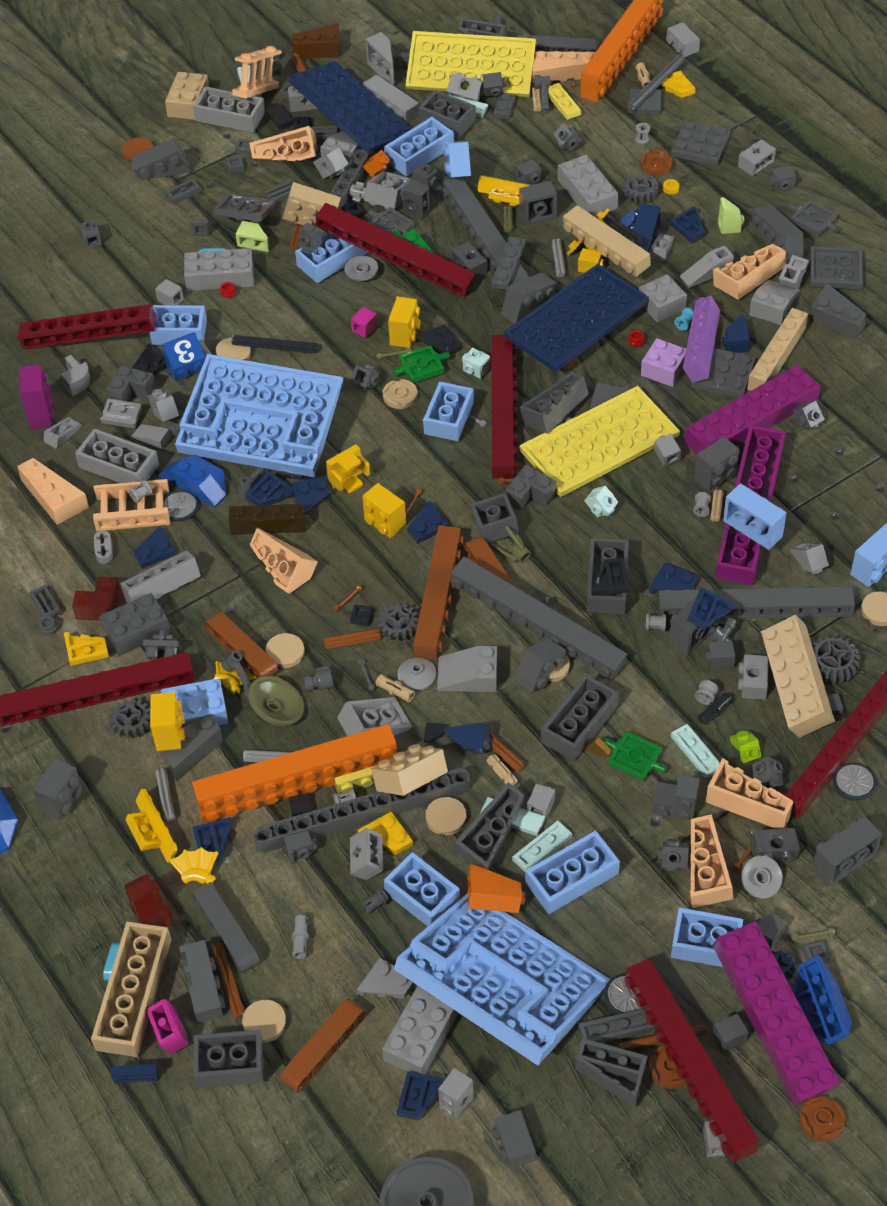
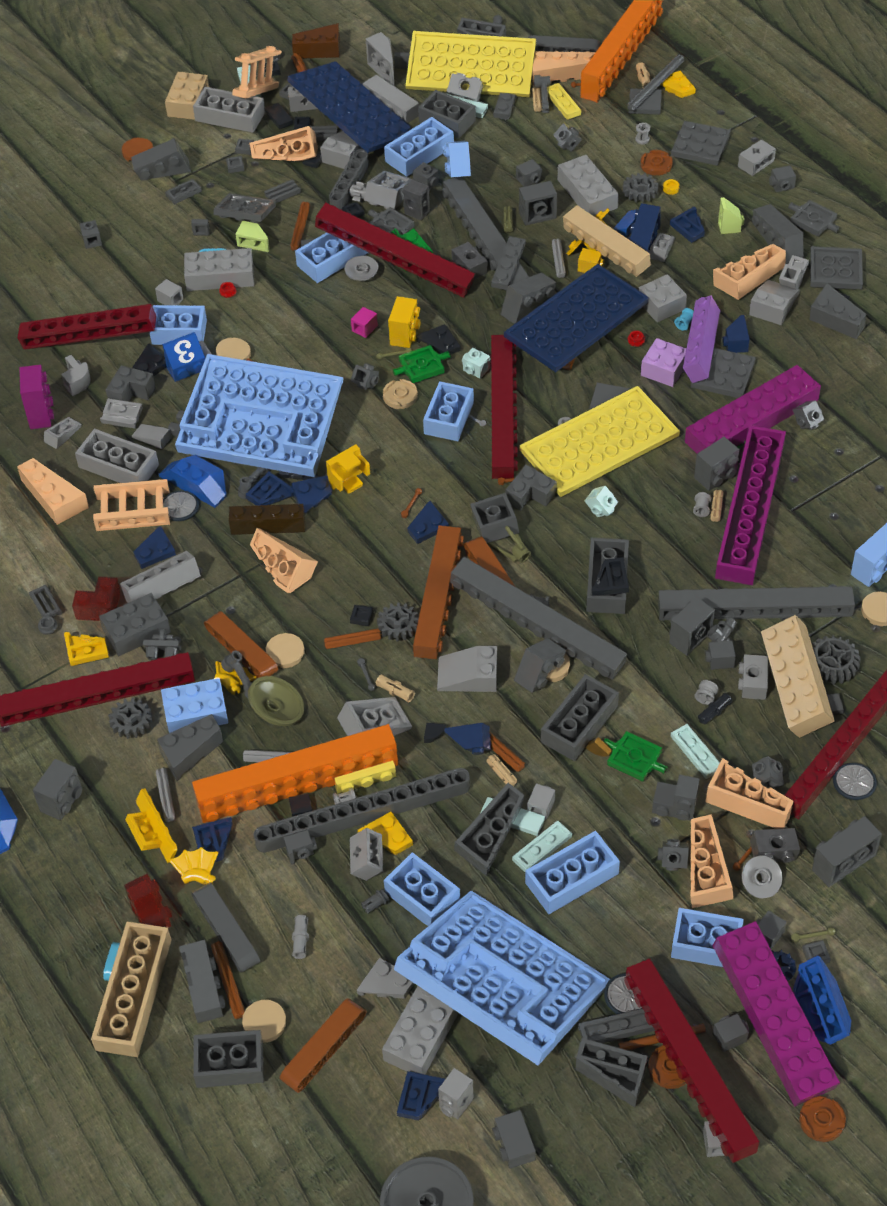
(106, 546): light grey beam -> none
(134, 1073): dark blue tile -> none
(140, 491): light grey bush -> none
(163, 405): light grey brick -> none
(166, 721): yellow brick -> none
(167, 1026): dark pink brick -> none
(278, 344): black axle -> none
(305, 204): tan brick -> none
(310, 237): dark grey brick -> none
(321, 679): dark grey piece -> none
(331, 163): light grey brick -> none
(358, 588): dark orange hinge -> none
(376, 163): orange brick -> none
(384, 510): yellow brick -> none
(409, 769): tan brick -> none
(417, 679): light grey dish -> none
(445, 816): tan tile -> none
(493, 84): dark grey brick -> none
(493, 891): orange slope -> none
(500, 189): yellow bracket -> none
(554, 403): dark grey wedge -> none
(623, 230): black axle -> none
(655, 622): light grey bush -> none
(667, 449): light grey brick -> none
(673, 579): dark blue wing -> none
(683, 39): light grey brick -> none
(703, 269): light grey slope -> none
(708, 609): dark blue wing -> none
(747, 745): lime bracket -> none
(754, 516): light blue brick -> none
(778, 349): tan brick -> none
(810, 556): light grey slope -> none

